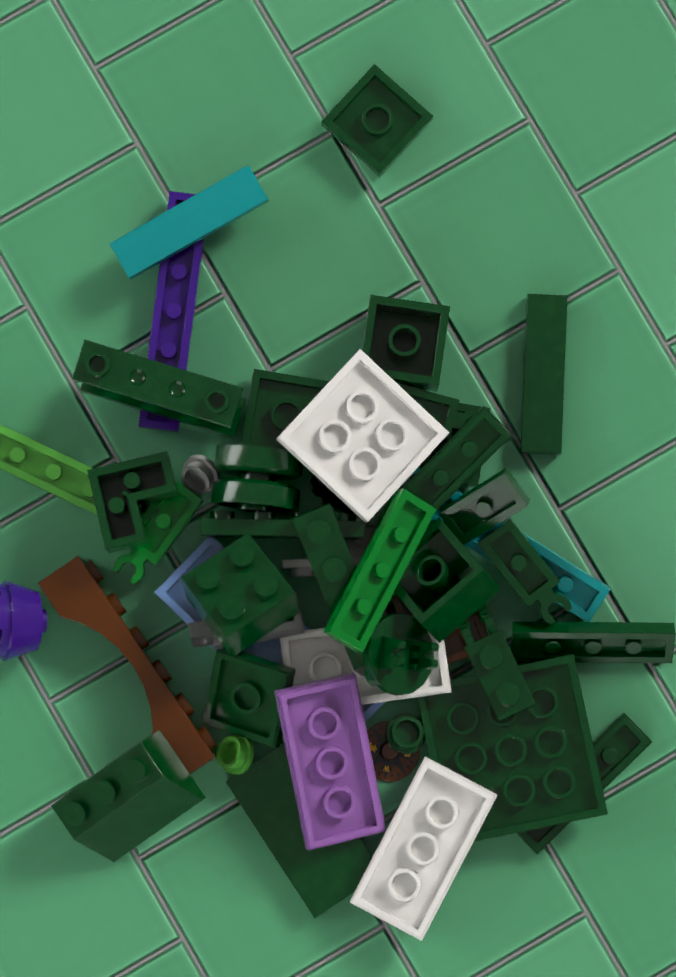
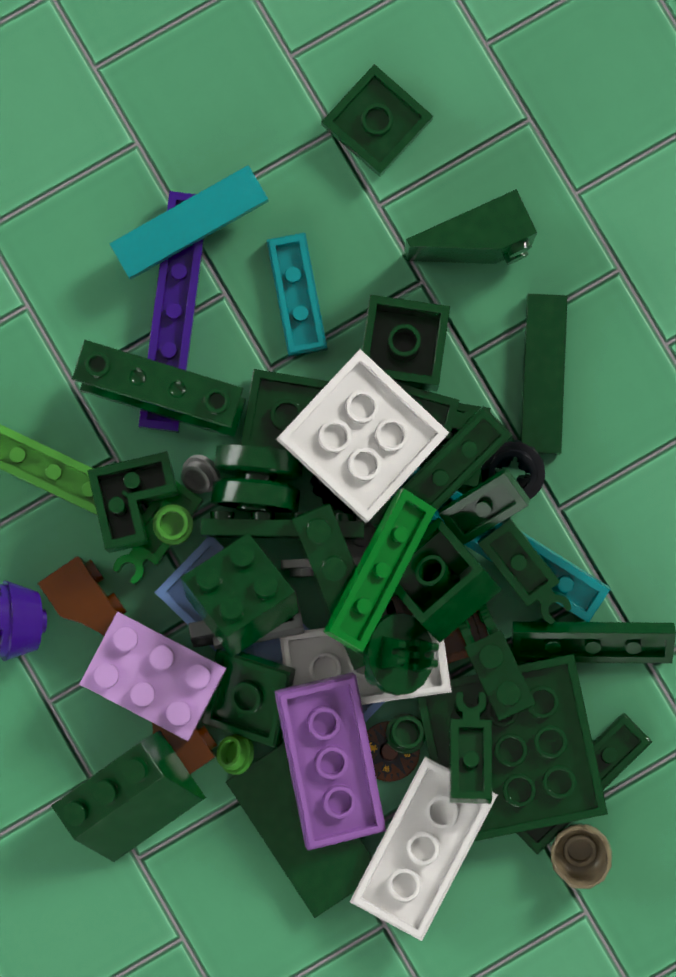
(153, 676): none -> lavender plate
(173, 524): none -> bright green plate
(296, 294): none -> teal tile
(470, 754): none -> dark green plate
(481, 235): none -> dark green slope
(528, 461): none -> black gear
(581, 856): none -> dark tan hair

